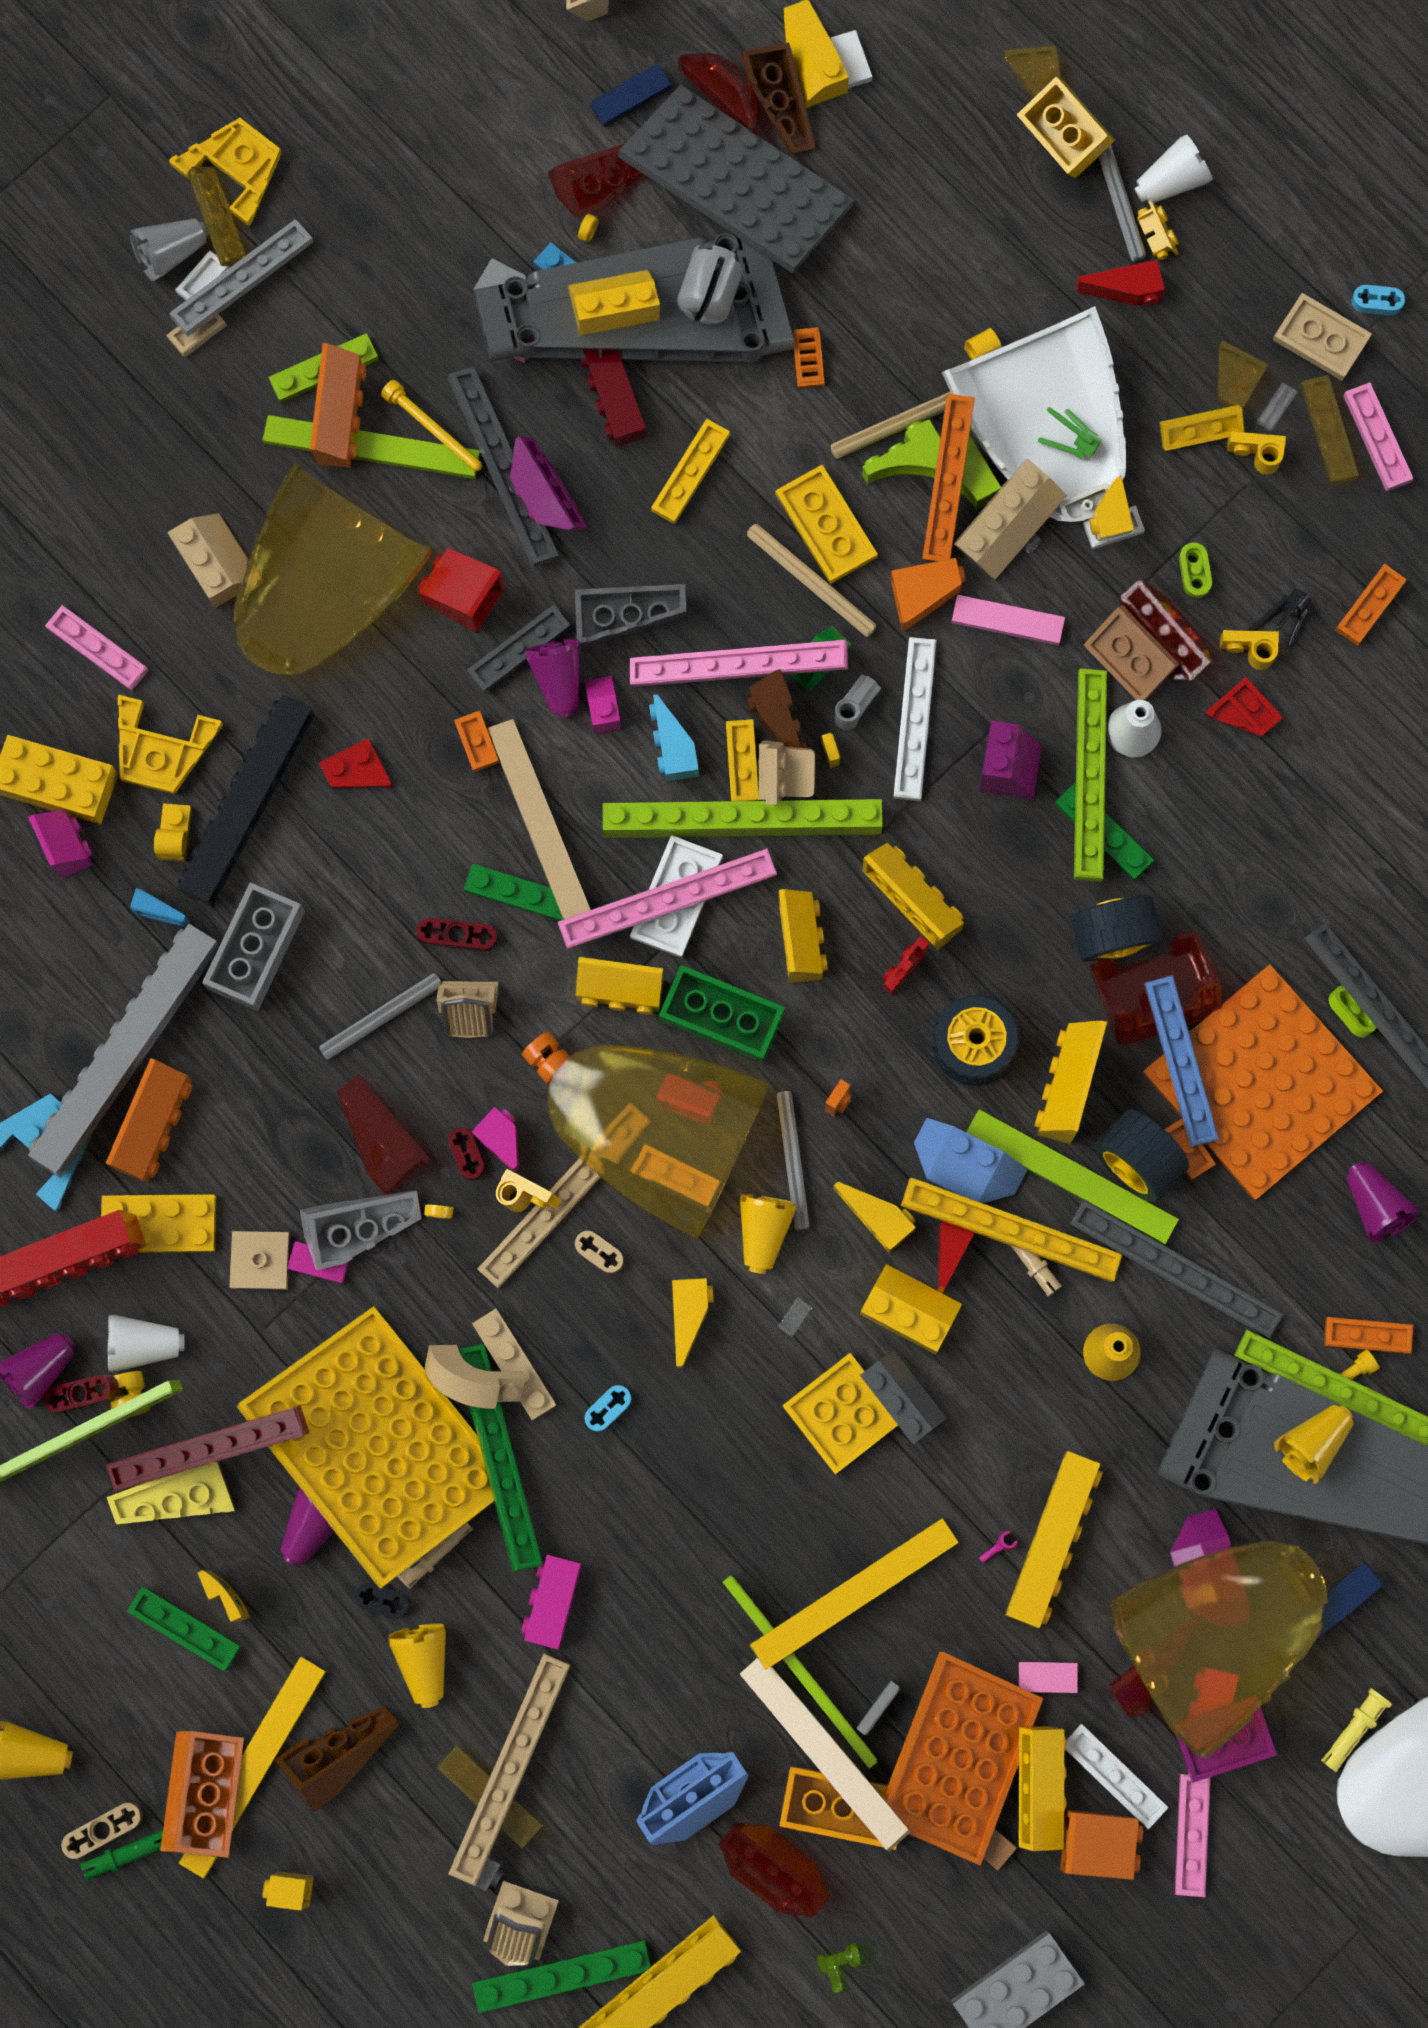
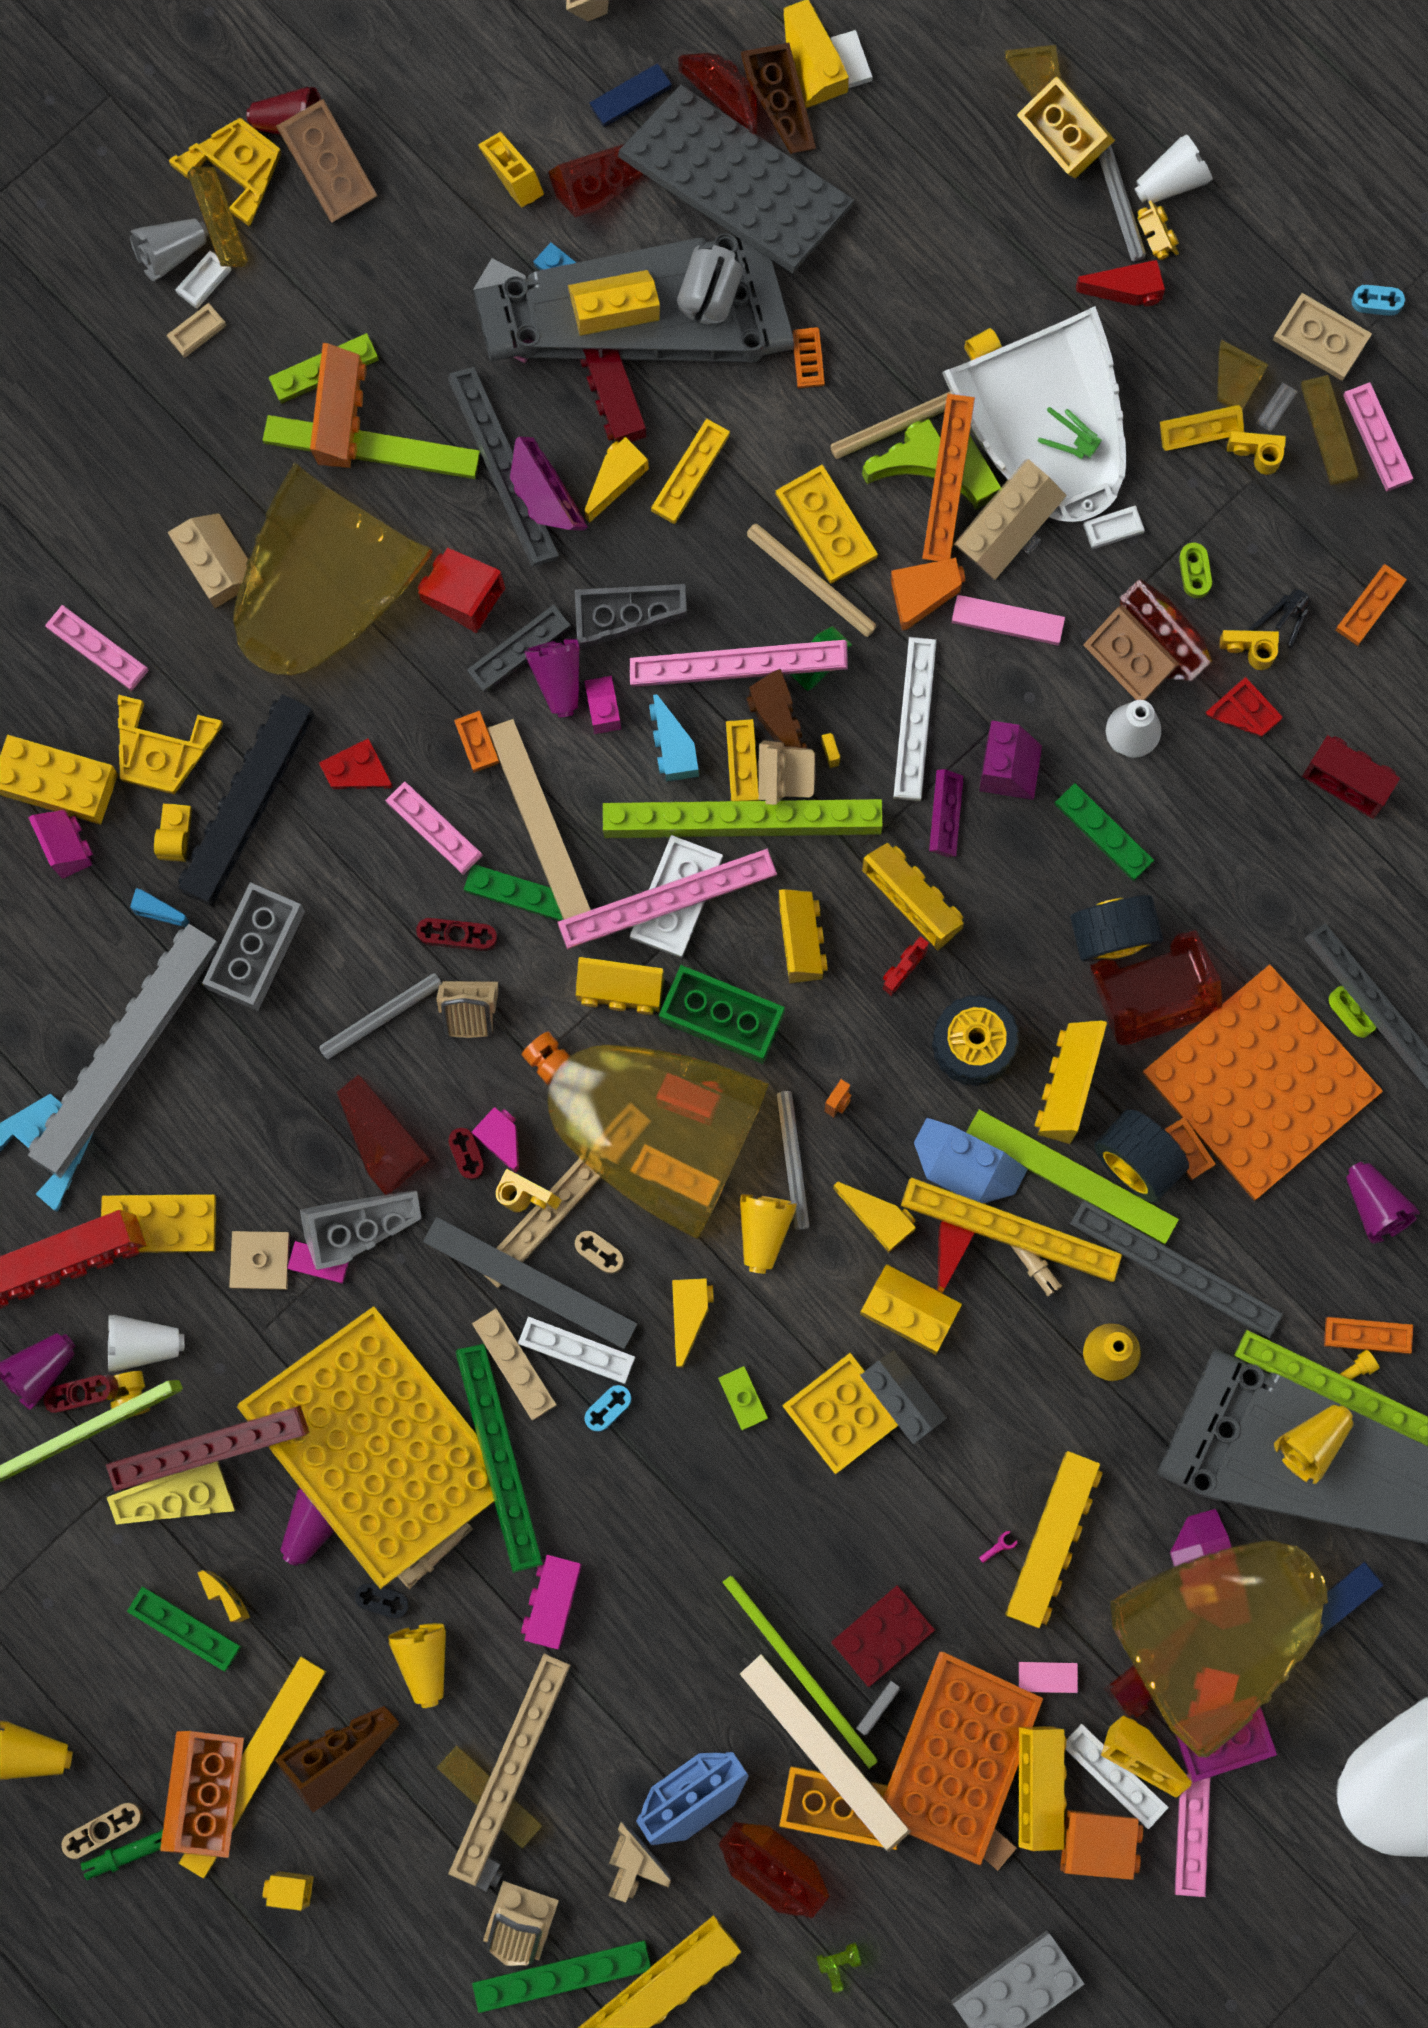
(149, 1121): orange slope -> none
(241, 277): light grey plate -> none
(270, 112): none -> dark red cone
(326, 160): none -> medium nougat tile
(394, 393): yellow piece -> none
(434, 828): none -> bright pink tile
(437, 1211): yellow tile -> none
(468, 1384): tan arch -> none
(512, 169): none -> yellow slope
(530, 1283): none -> dark grey tile
(576, 1350): none -> white plate
(588, 228): yellow tile -> none
(618, 472): none -> yellow slope
(633, 1860): none -> tan piece
(743, 1398): none -> lime plate
(795, 1316): clear piece -> none
(853, 1594): yellow tile -> none
(856, 701): light grey piece -> none
(882, 1636): none -> dark red plate
(946, 813): none -> magenta plate
(1090, 775): lime tile -> none
(1112, 513): yellow slope -> none
(1141, 1754): none -> yellow slope
(1181, 1061): medium blue tile -> none
(1351, 776): none -> dark red brick
(1364, 1718): light yellow pin -> none

